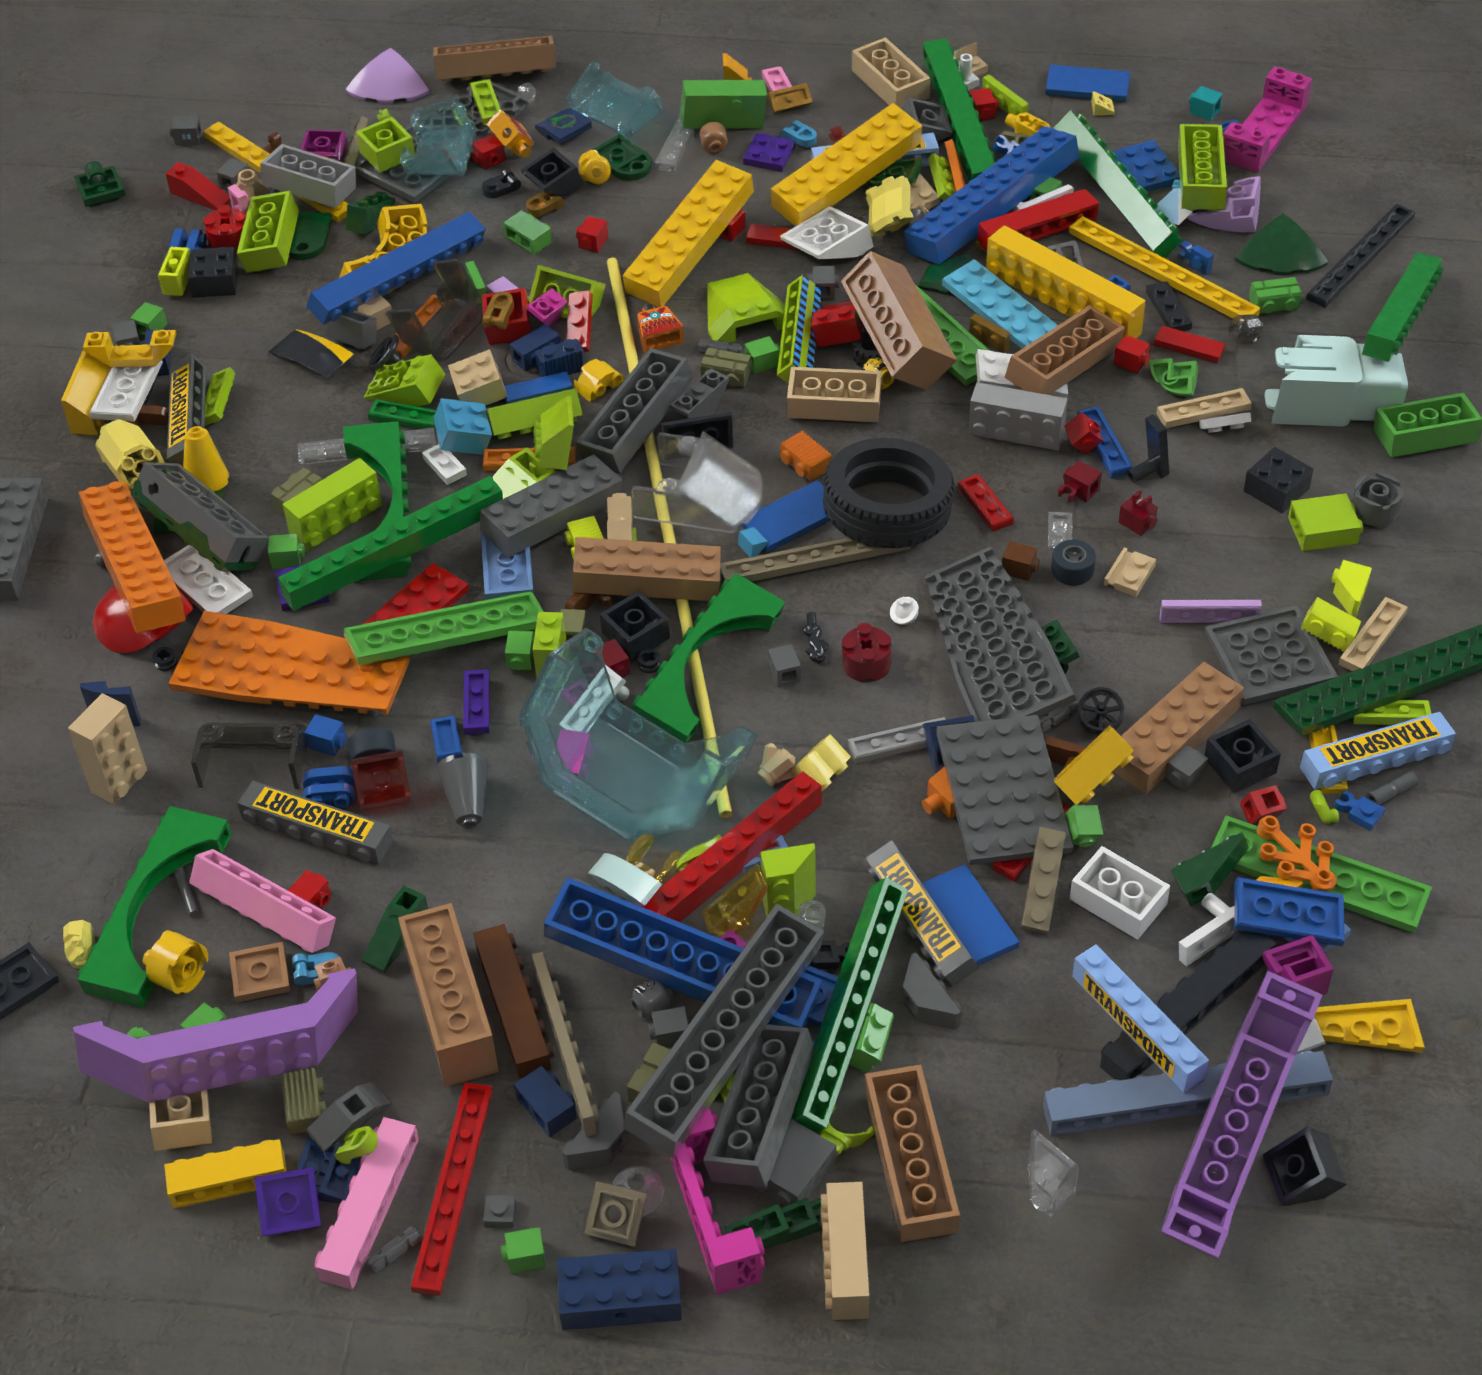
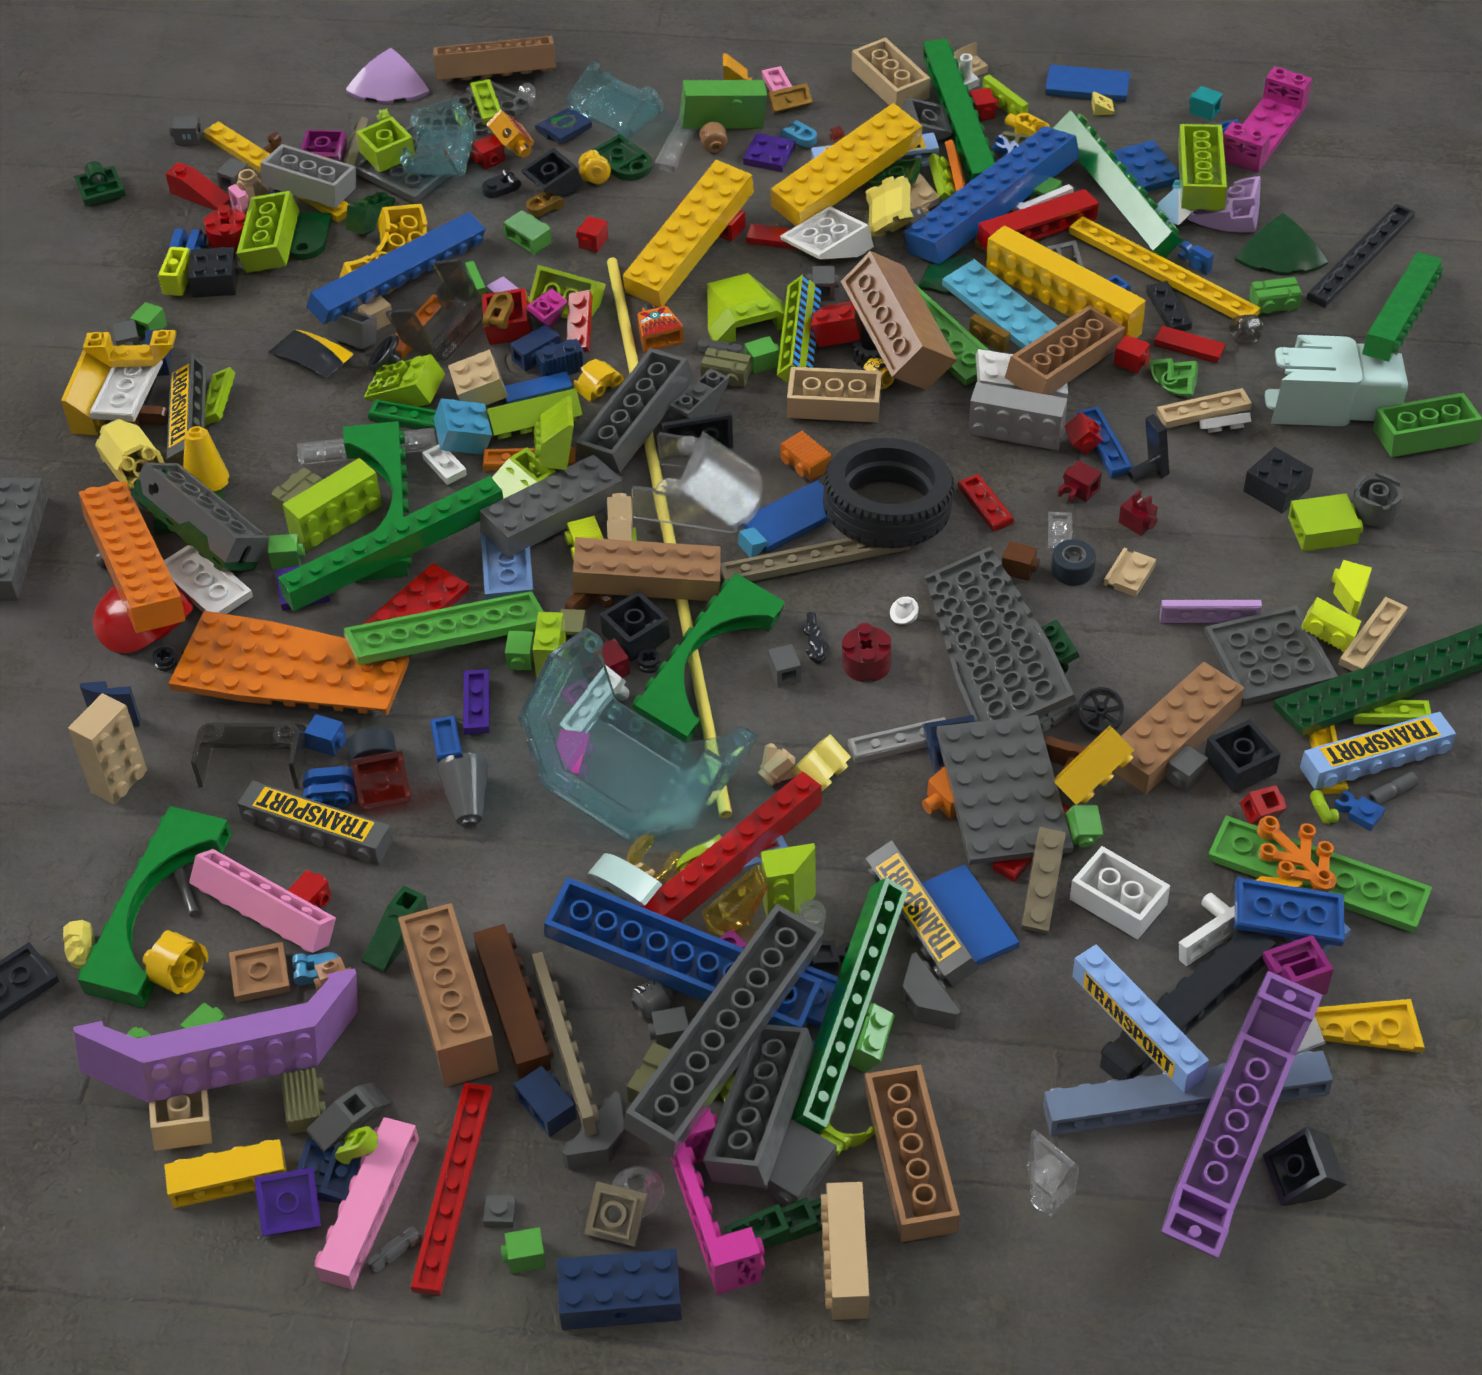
(1209, 868): dark green slope -> none

